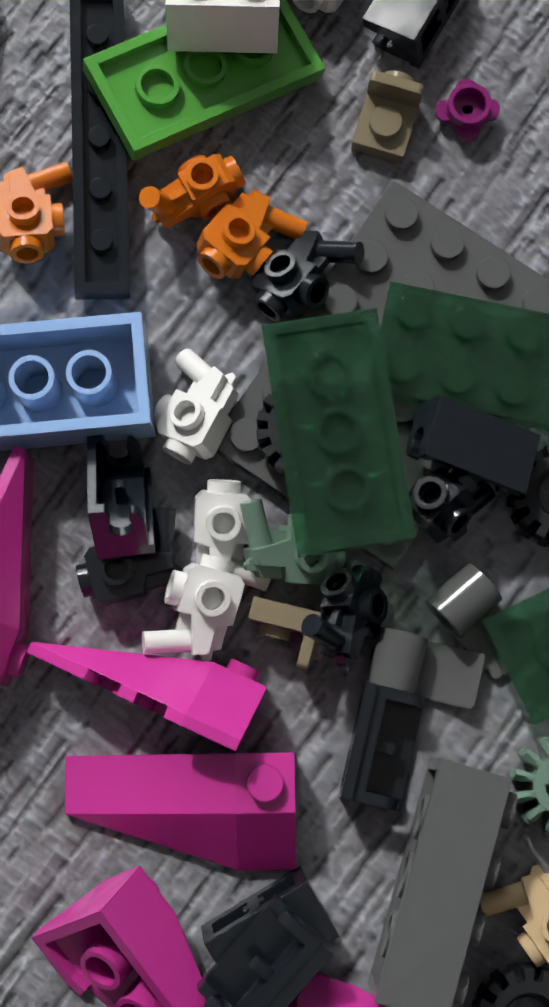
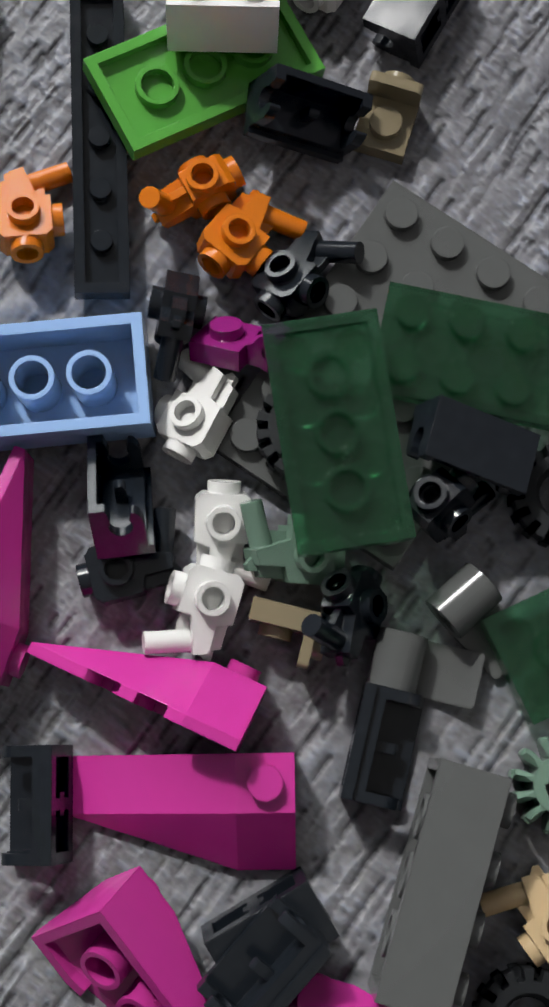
(40, 805): none -> black hinge
(177, 312): none -> black piece
(228, 344): none -> magenta plate
(305, 113): none -> black hinge
(470, 95): magenta plate -> none

